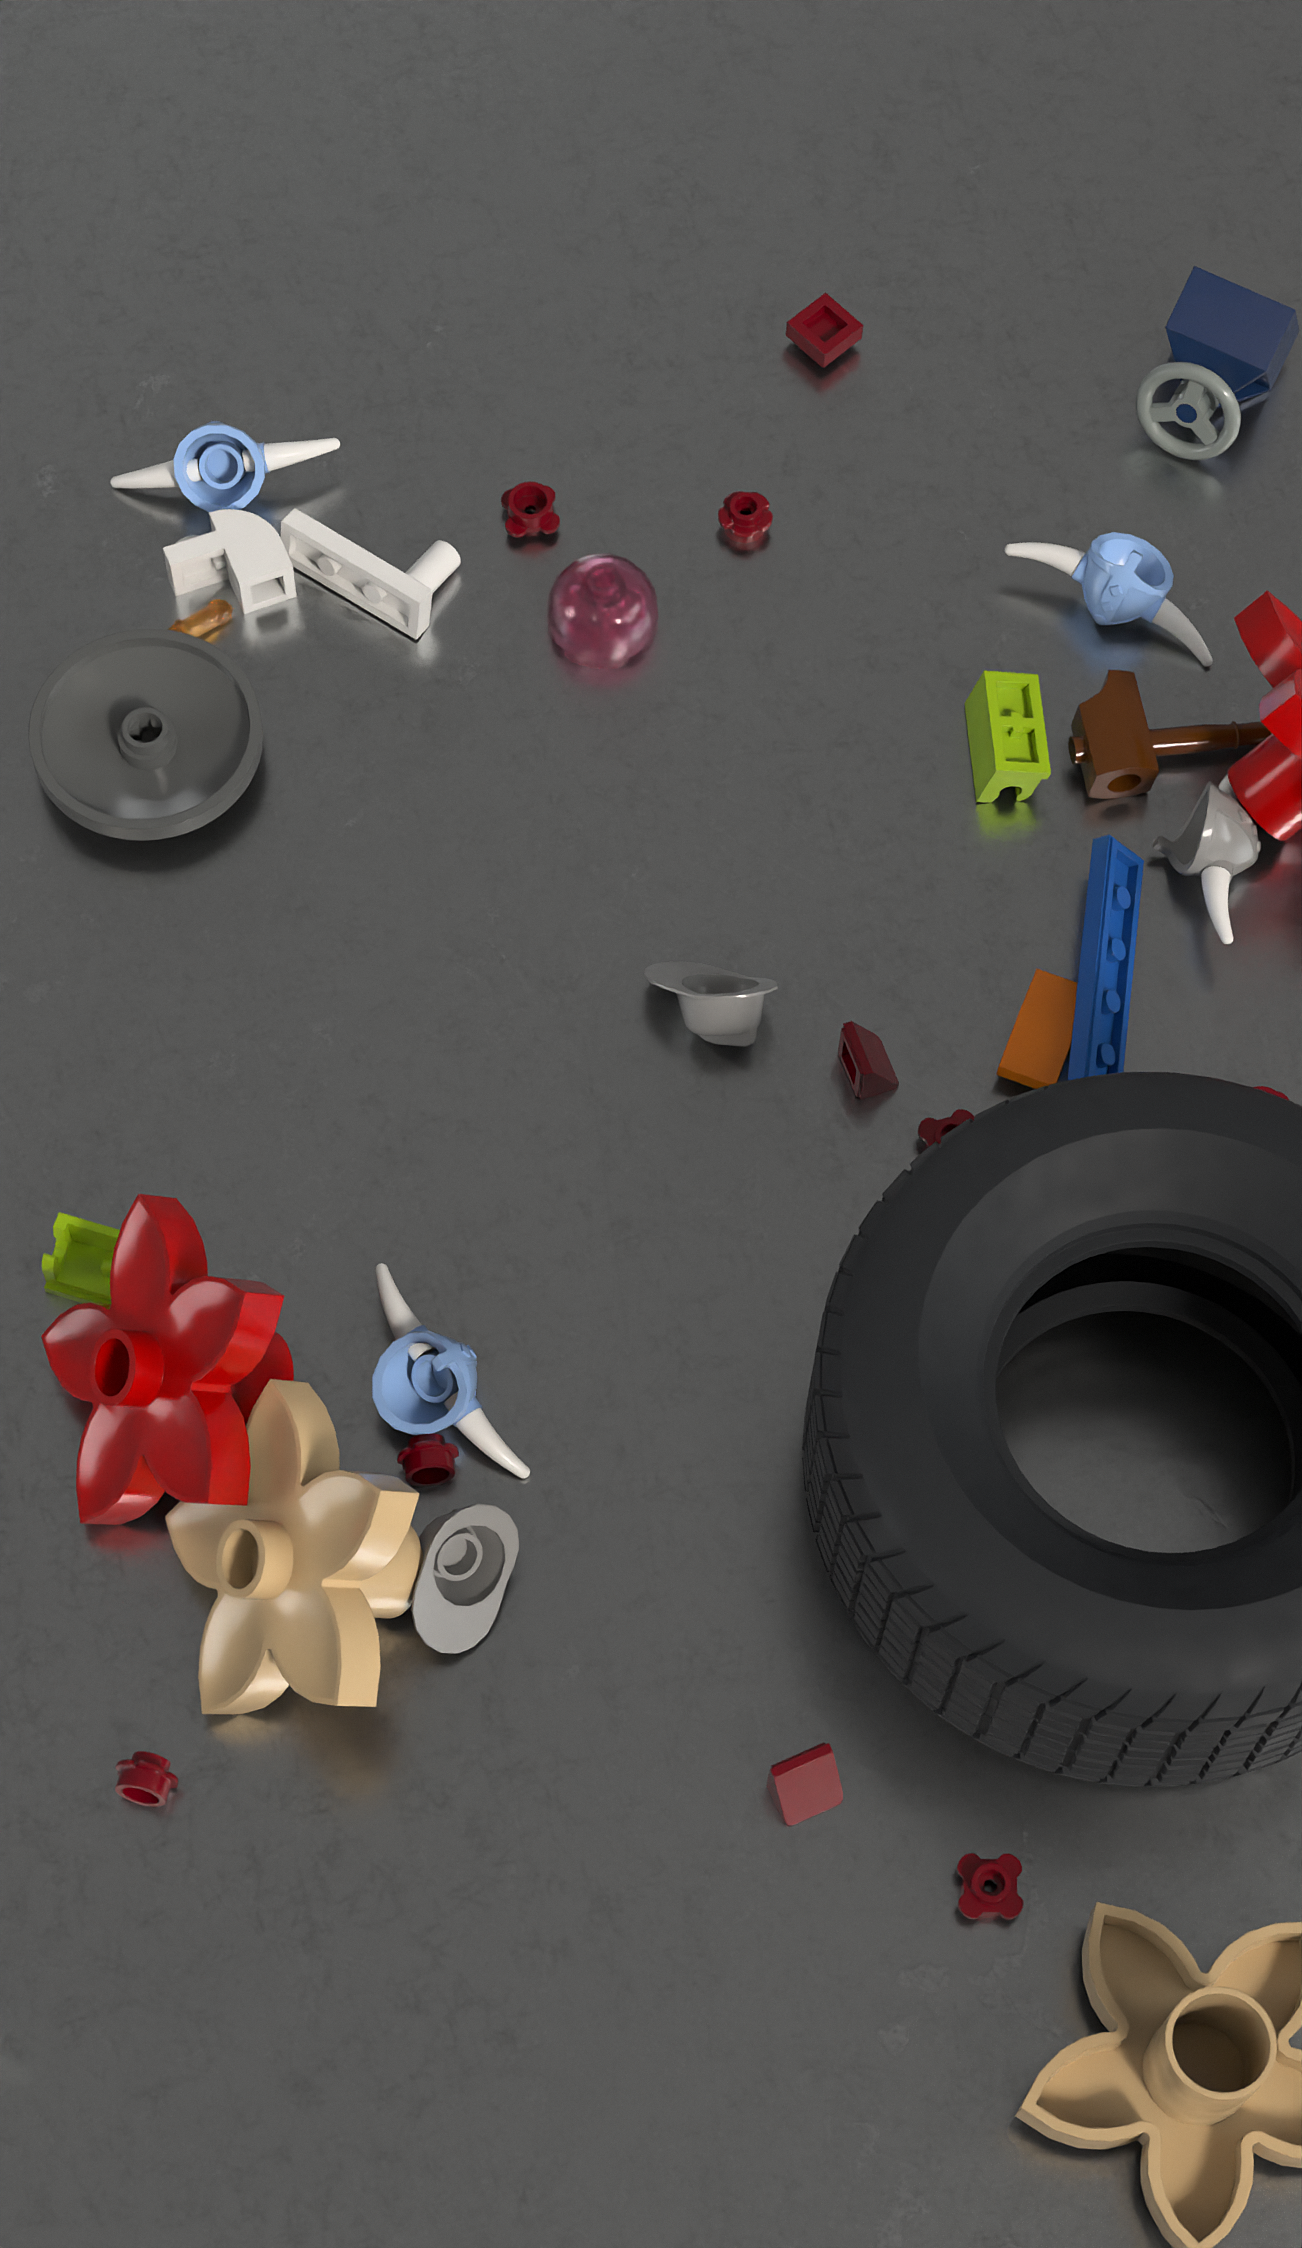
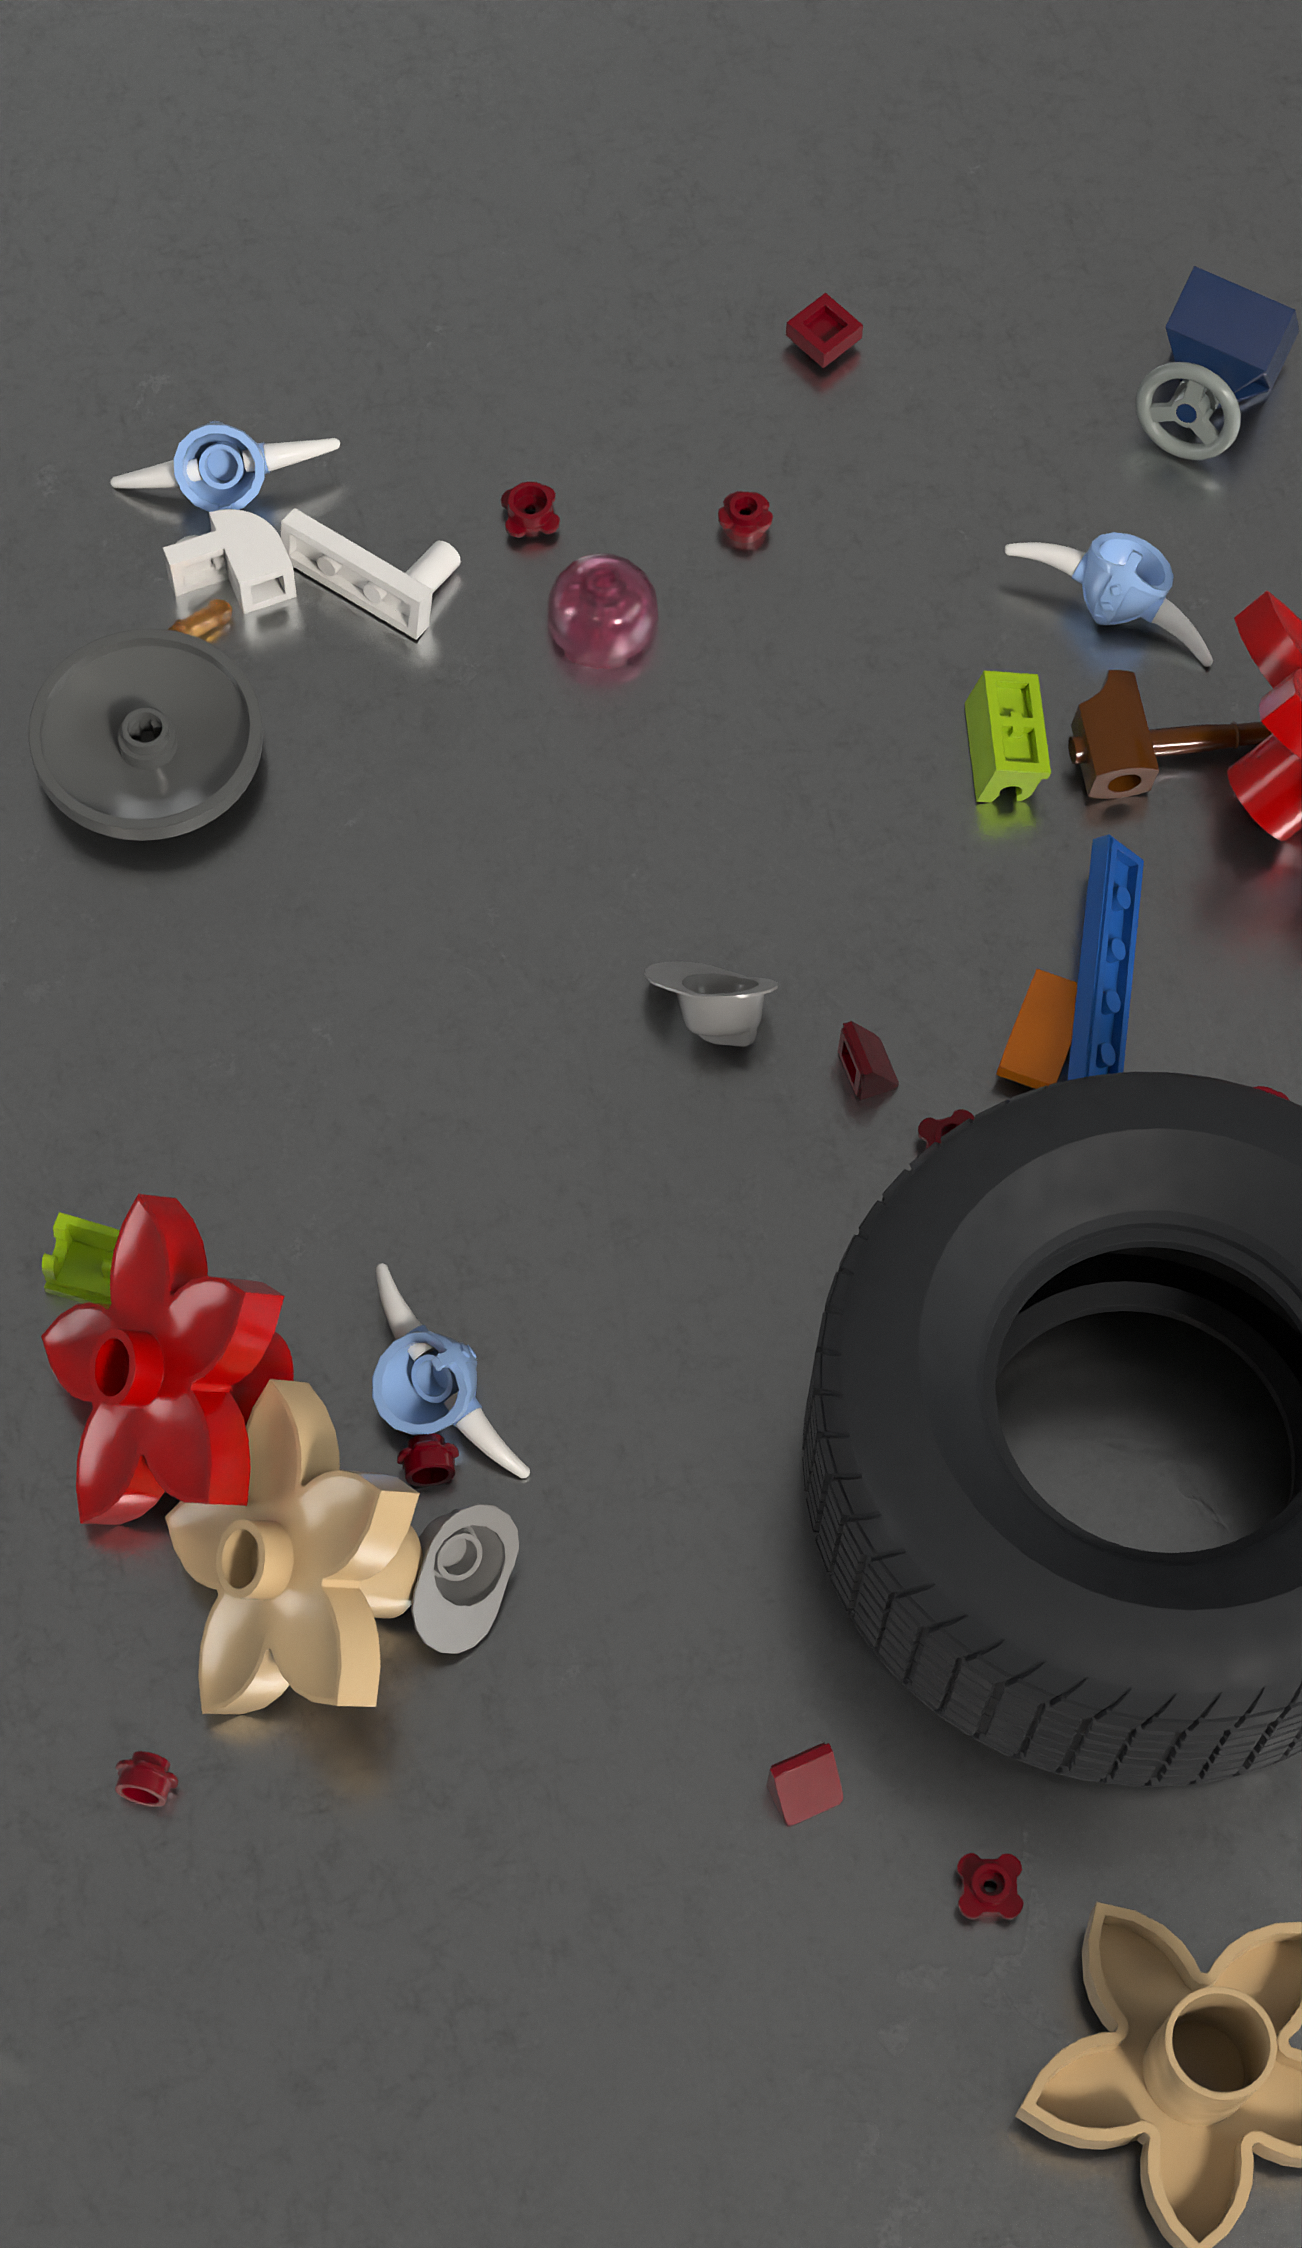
(1214, 846): light grey helmet -> none

